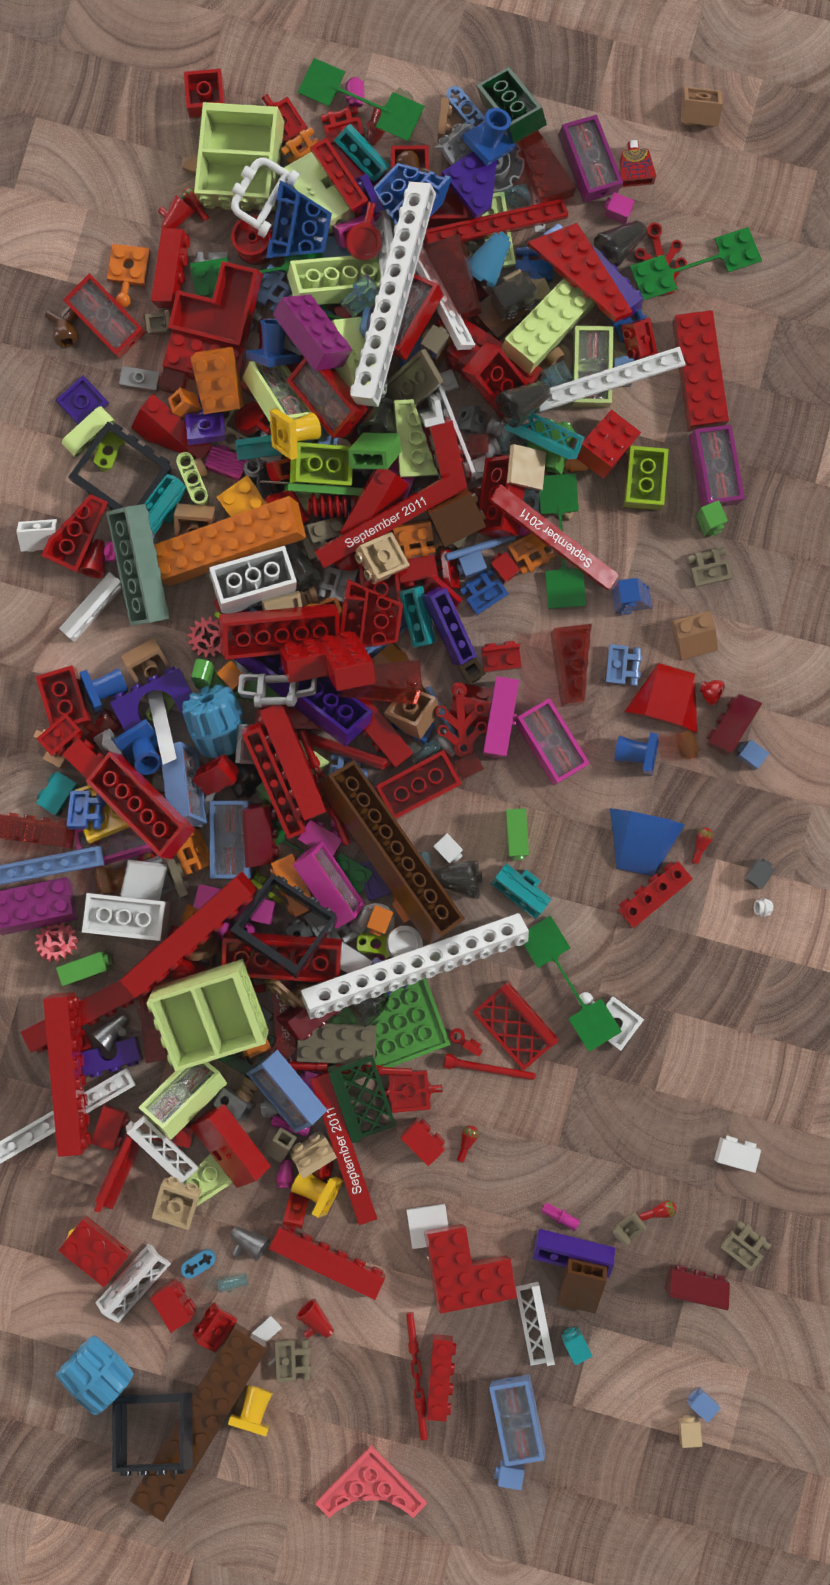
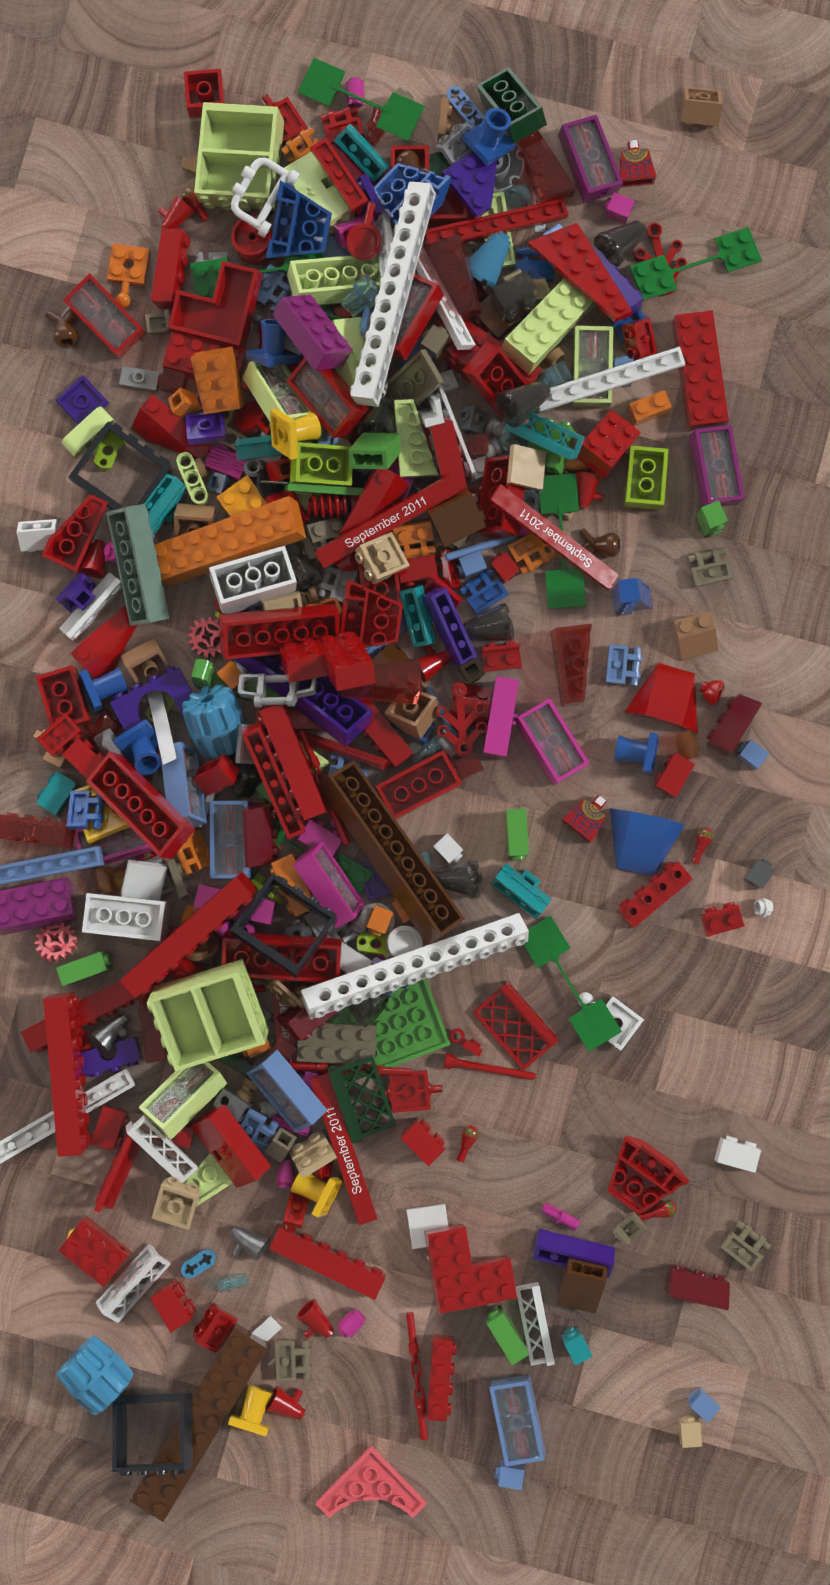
(77, 593): none -> dark purple brick
(104, 647): none -> red wedge
(218, 482): none -> dark blue plate
(255, 1123): none -> medium blue plate
(285, 1405): none -> red piece
(351, 1323): none -> dark pink brick
(433, 662): none -> red piece
(437, 163): none -> dark green brick
(491, 625): none -> clear smoke cone
(506, 1334): none -> bright green brick
(586, 488): none -> red piece
(586, 818): none -> torso
(607, 544): none -> reddish brown piece
(643, 1175): none -> red wedge
(649, 408): none -> orange brick
(674, 774): none -> red brick
(722, 919): none -> red bracket

